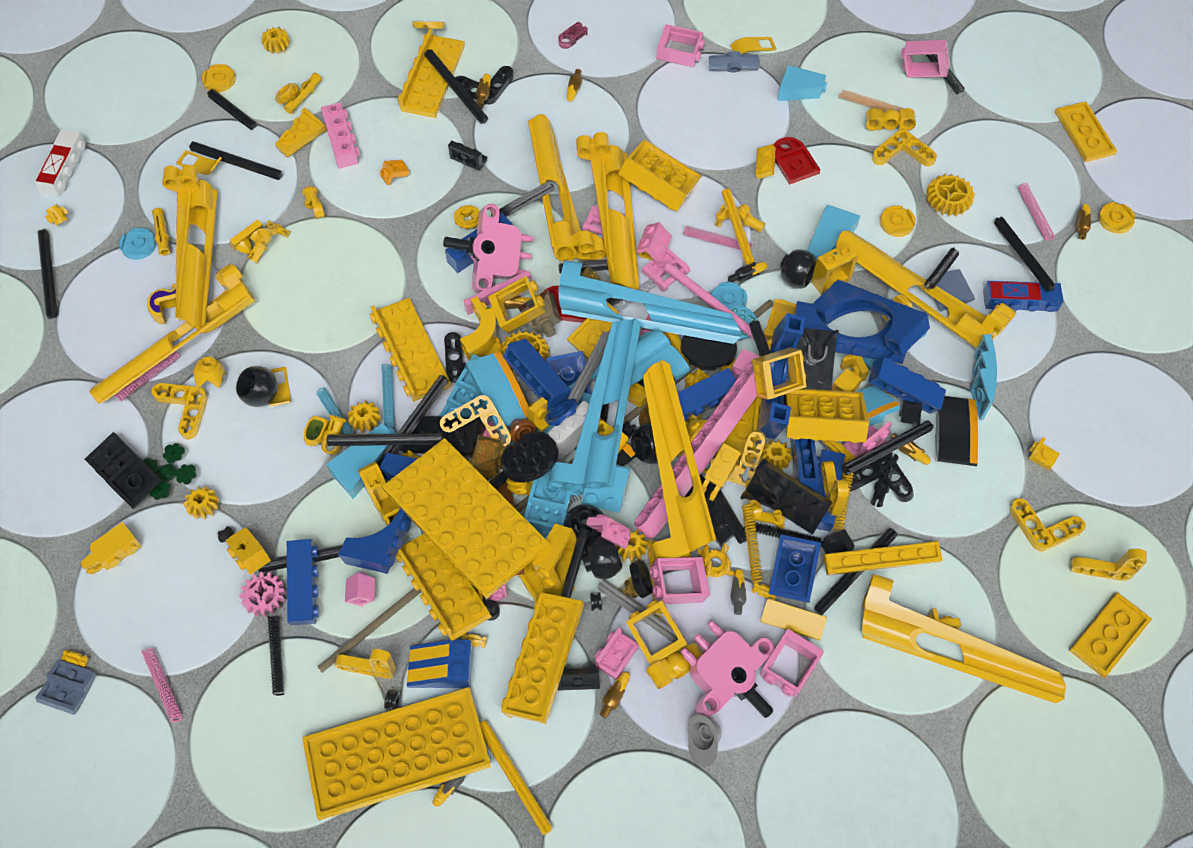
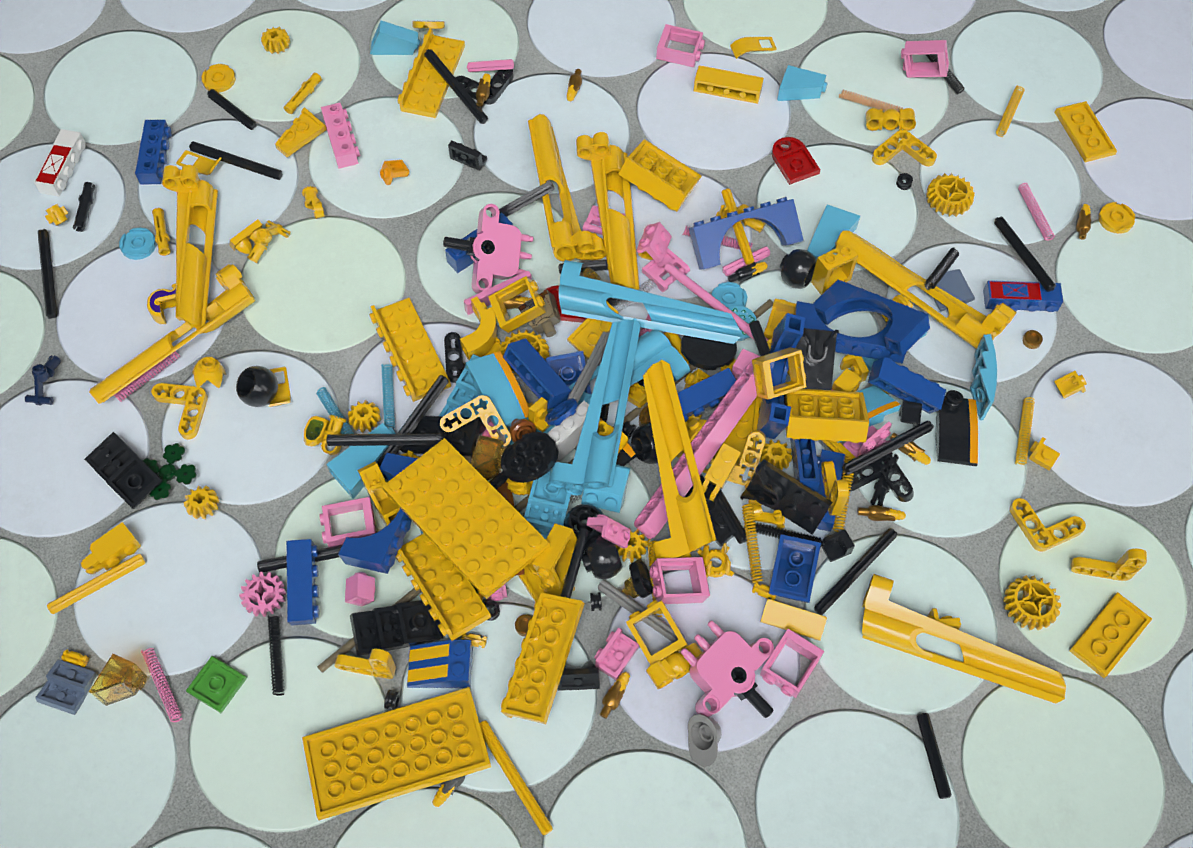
(41, 374): none -> dark blue pin
(85, 201): none -> black pin
(95, 584): none -> yellow axle
(118, 681): none -> clear yellow slope
(153, 152): none -> blue brick
(216, 684): none -> bright green tile
(225, 534): black piece -> none
(247, 550): yellow brick -> none
(286, 93): yellow gear -> none
(345, 507): none -> bright pink window
(393, 40): none -> medium azure slope
(394, 627): none -> black slope
(466, 211): yellow gear -> none
(490, 65): none -> bright pink axle
(521, 624): none -> pearl gold tile
(573, 33): clear pink piece -> none
(728, 84): none -> yellow brick
(734, 62): sand blue piece -> none
(738, 592): dark grey piece -> none
(757, 255): none -> bright pink axle
(765, 161): yellow plate -> none
(779, 216): none -> arch
(880, 513): none -> pearl gold piece
(882, 558): yellow tile -> none
(897, 221): yellow tile -> none
(900, 183): none -> black bush
(934, 756): none -> black axle
(953, 399): none -> black bush
(1010, 110): none -> yellow piece
(1025, 609): none -> yellow gear
(1028, 413): none -> yellow piece
(1032, 339): none -> pearl gold tile
(1071, 384): none -> yellow bracket

